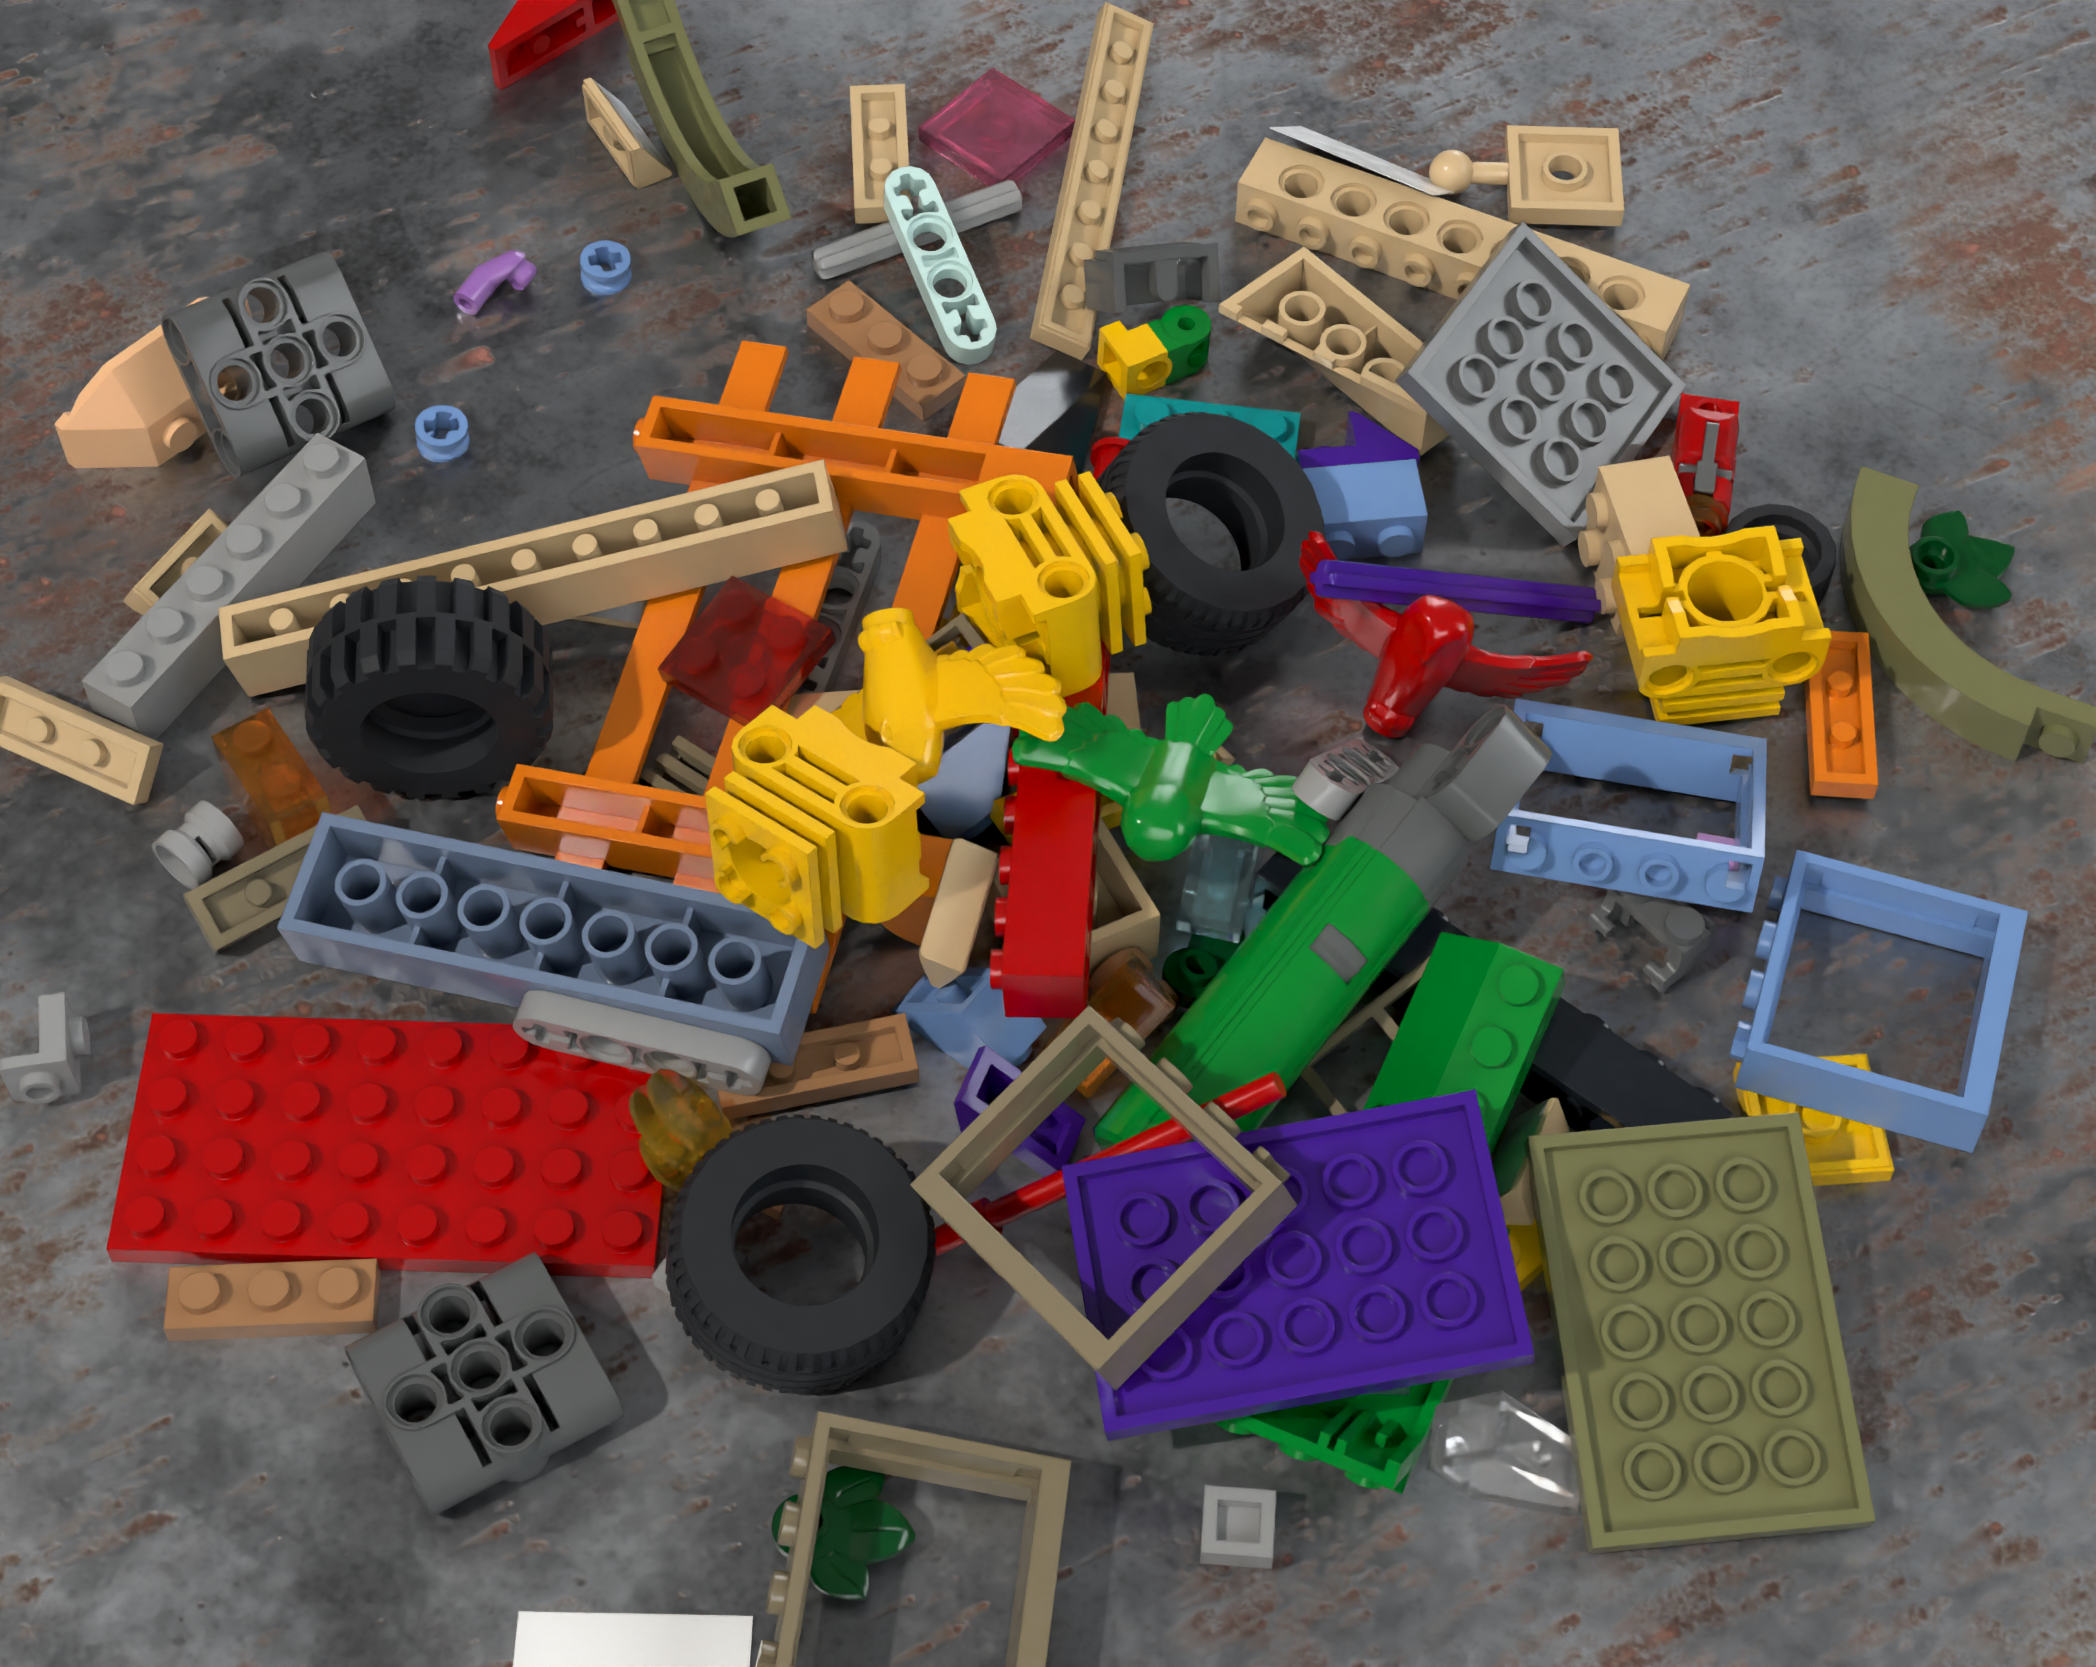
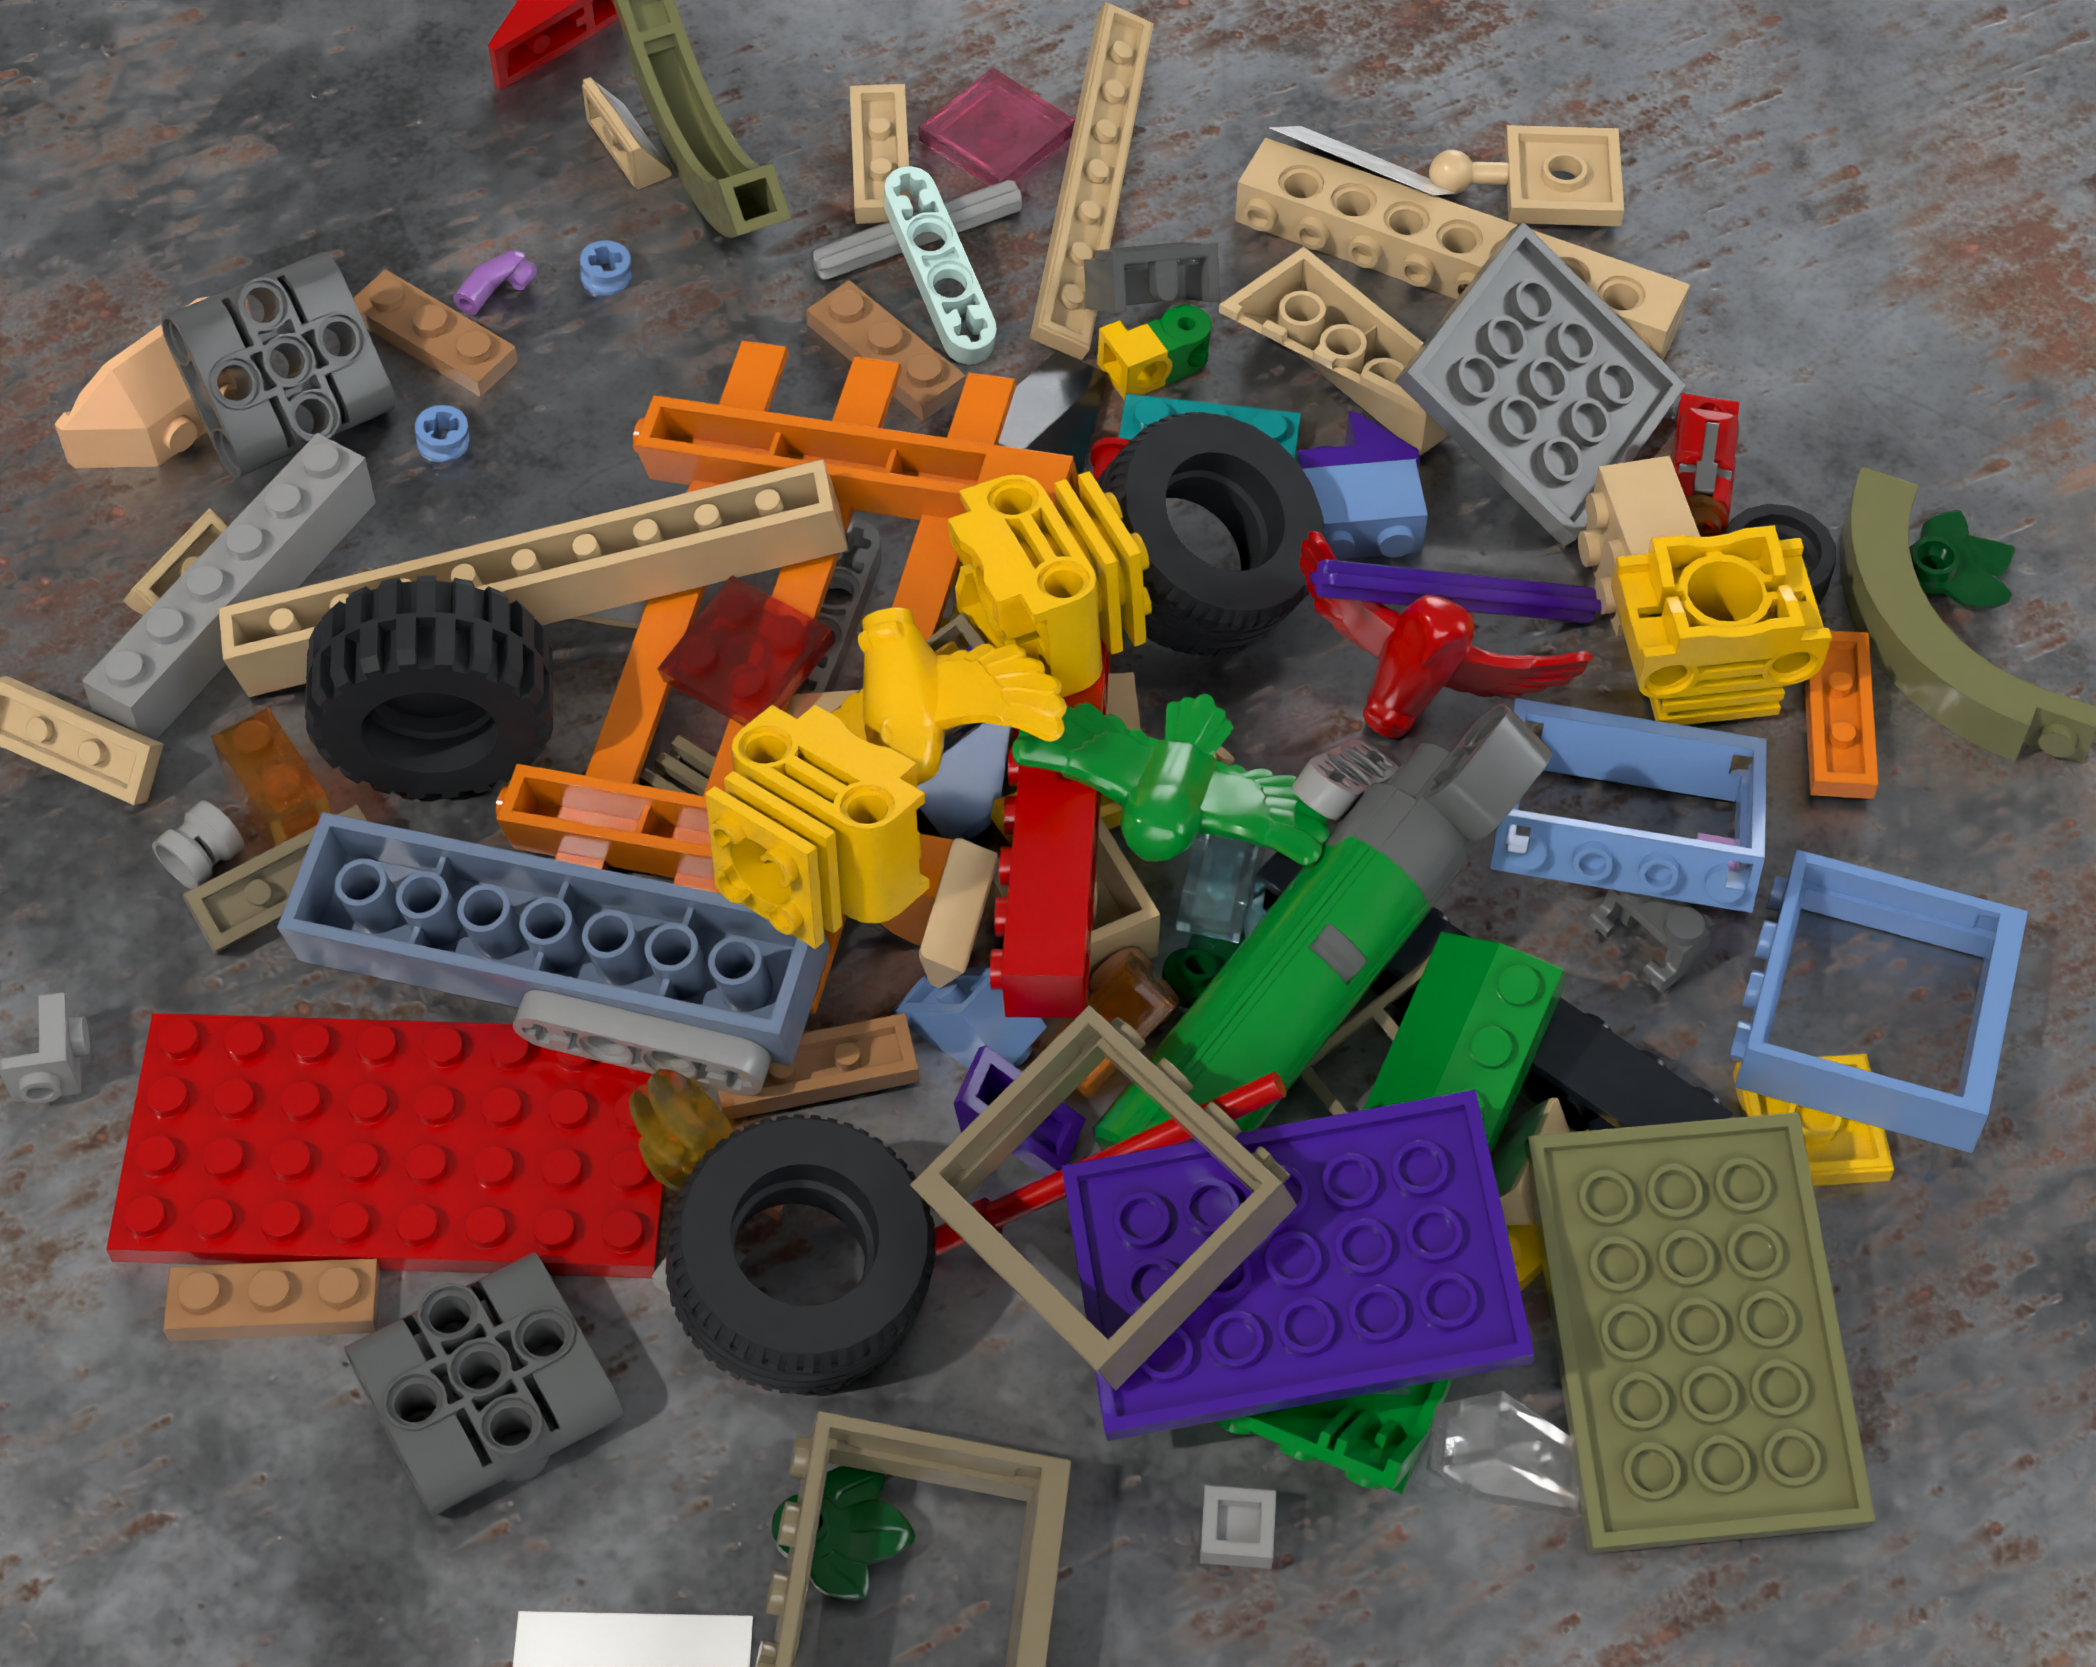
(434, 333): none -> medium nougat plate

